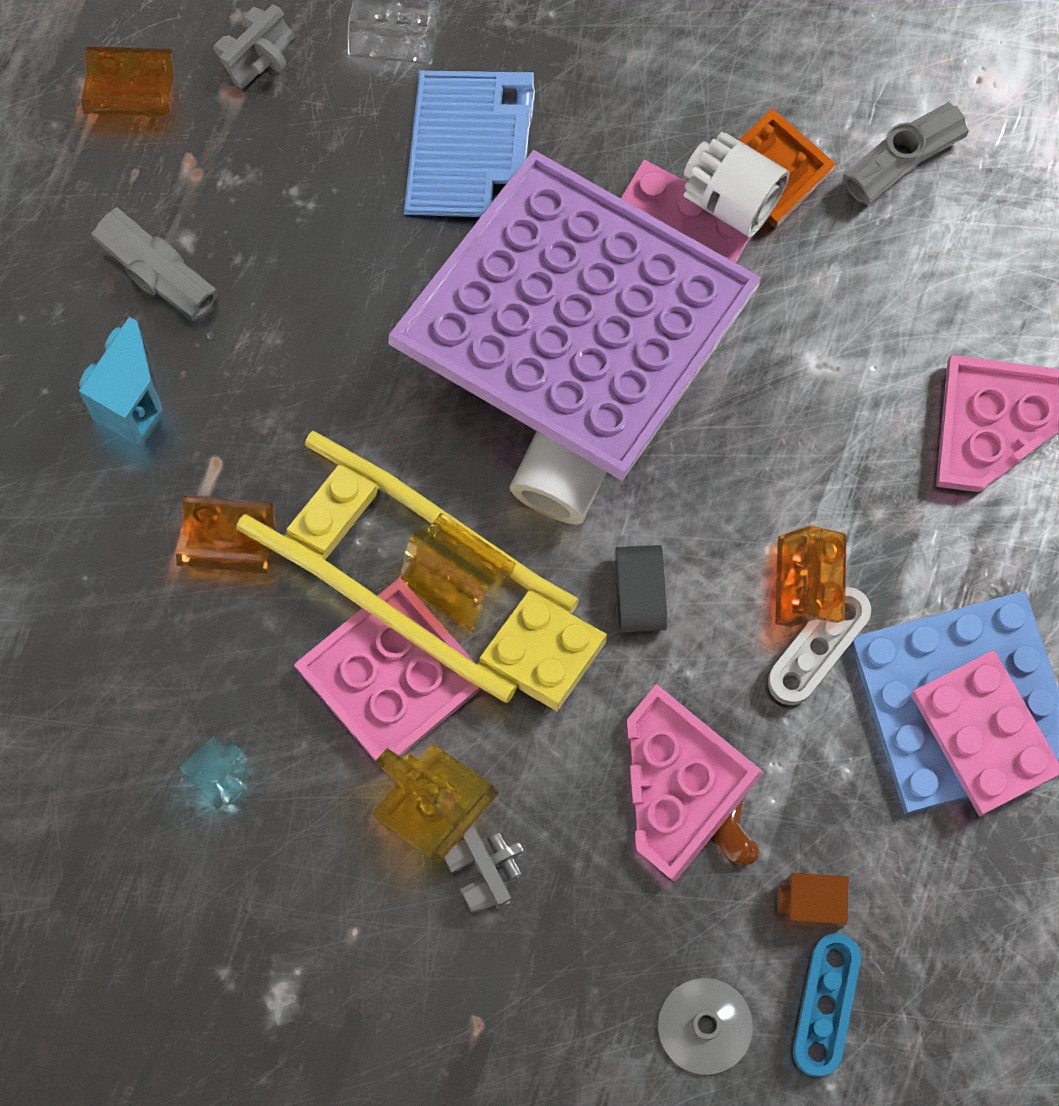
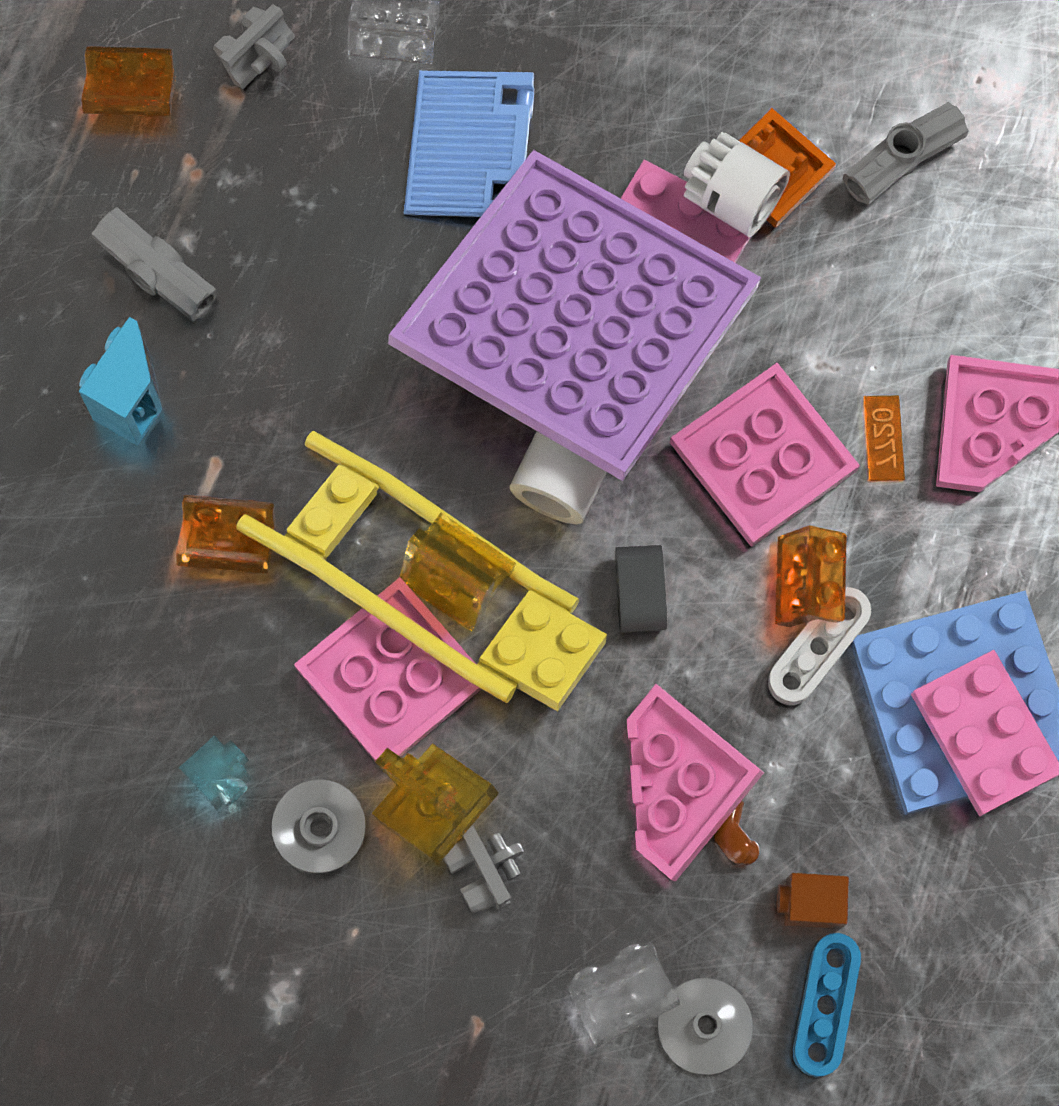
(315, 802): none -> light grey dish
(622, 993): none -> clear bracket
(764, 454): none -> bright pink plate
(884, 438): none -> clear orange sticker

